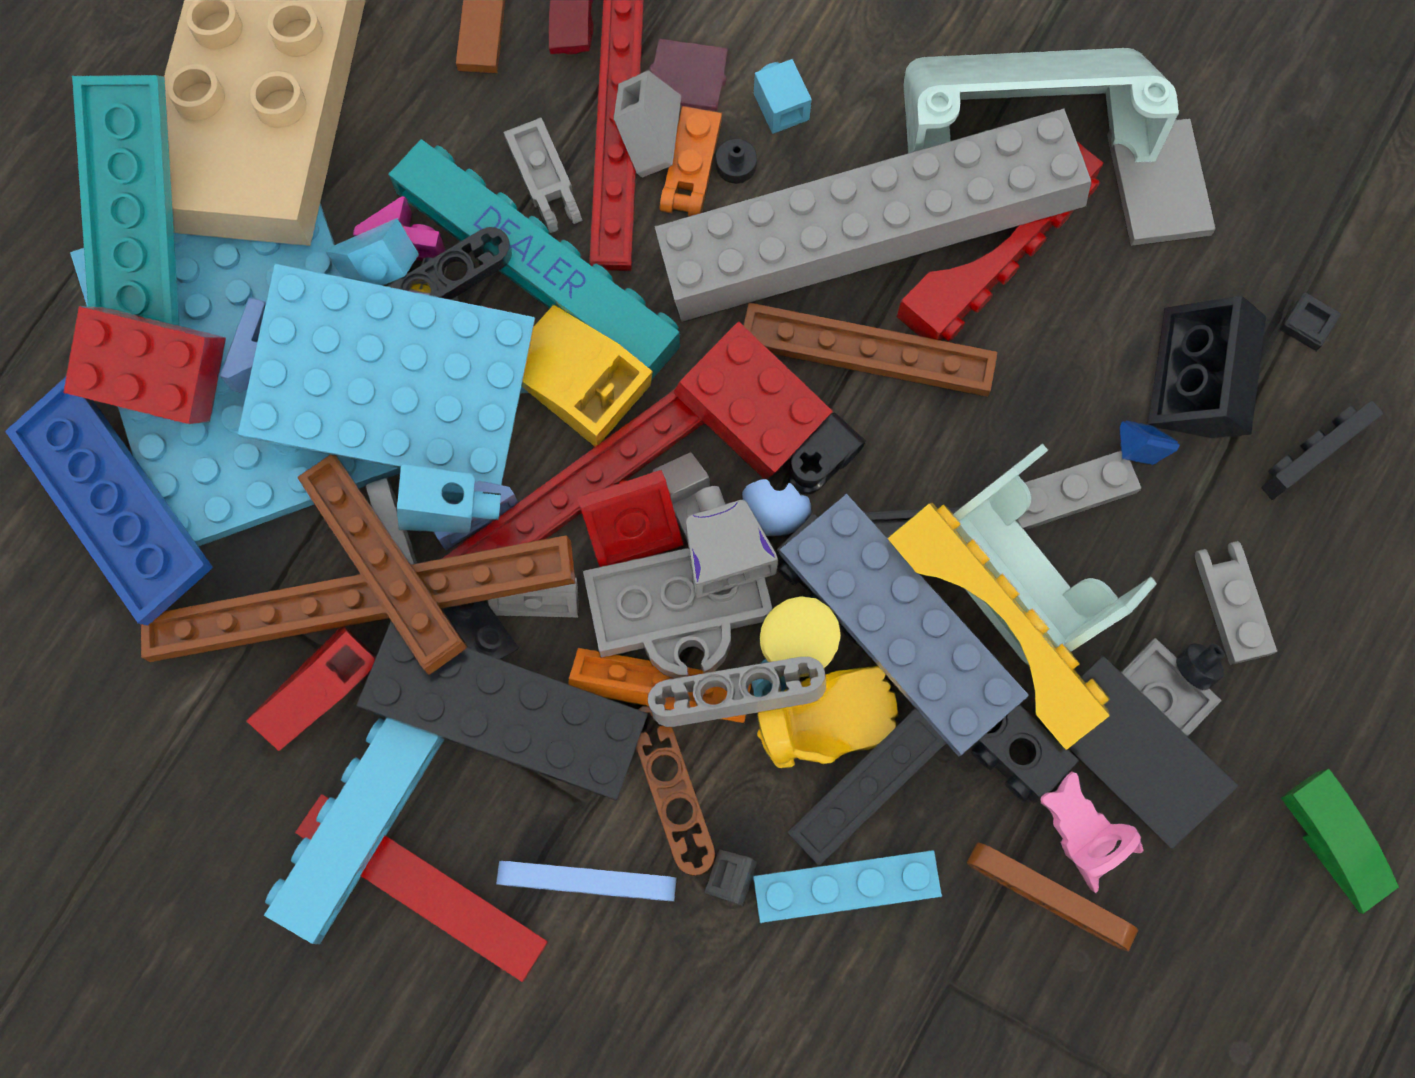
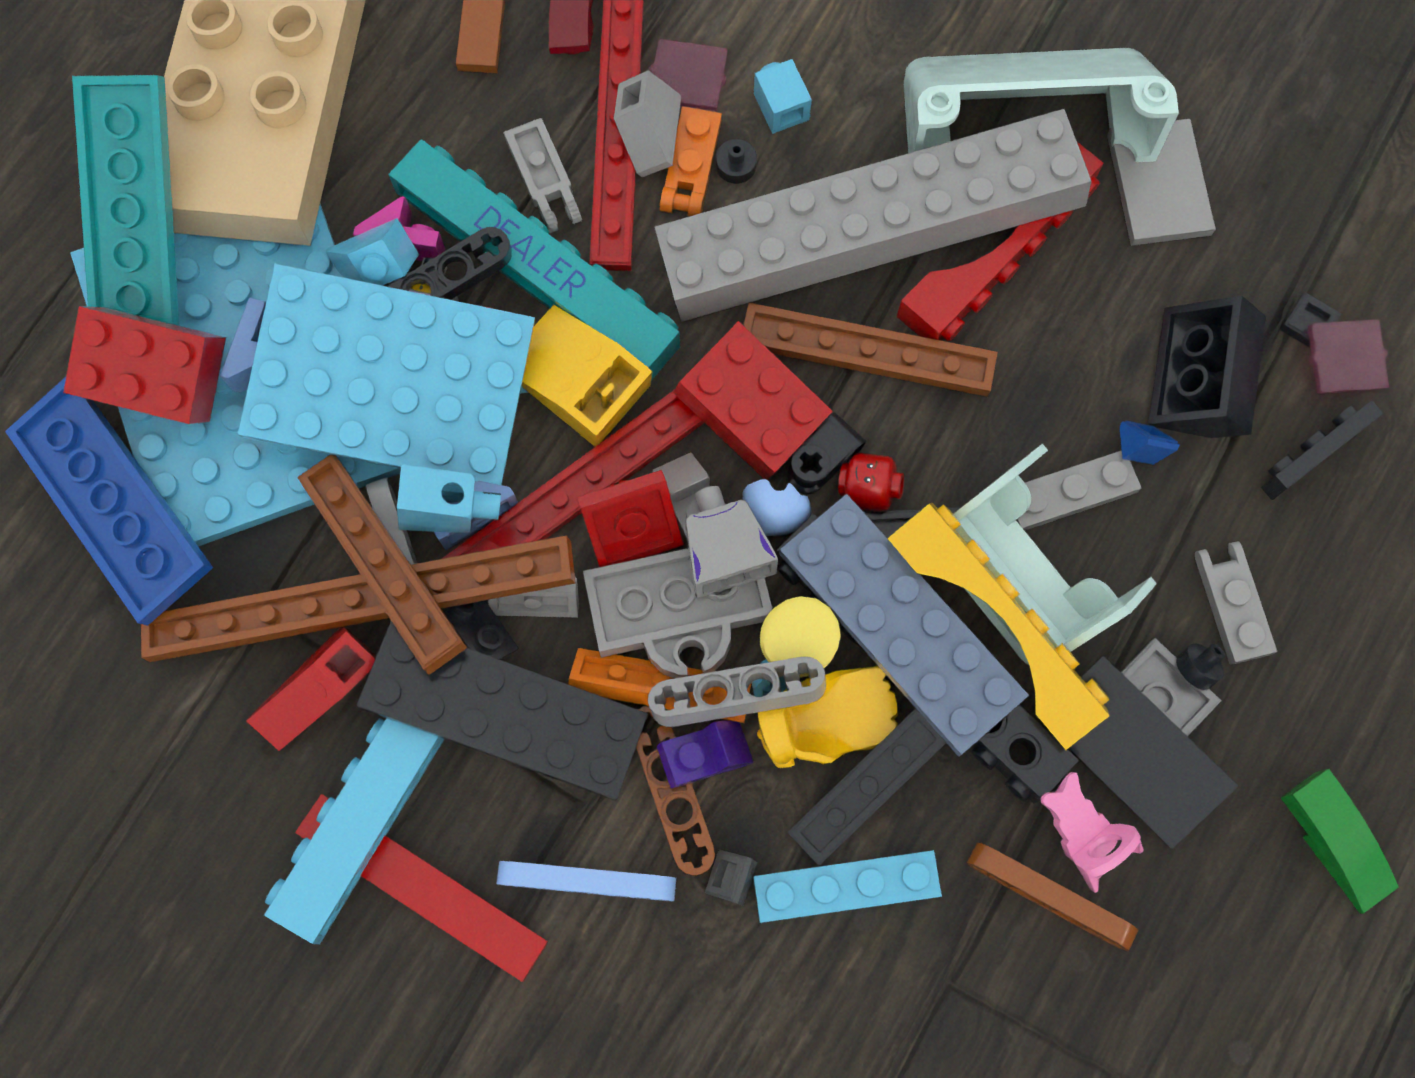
(704, 753): none -> dark purple slope
(871, 481): none -> red head
(1348, 356): none -> clear pink piece

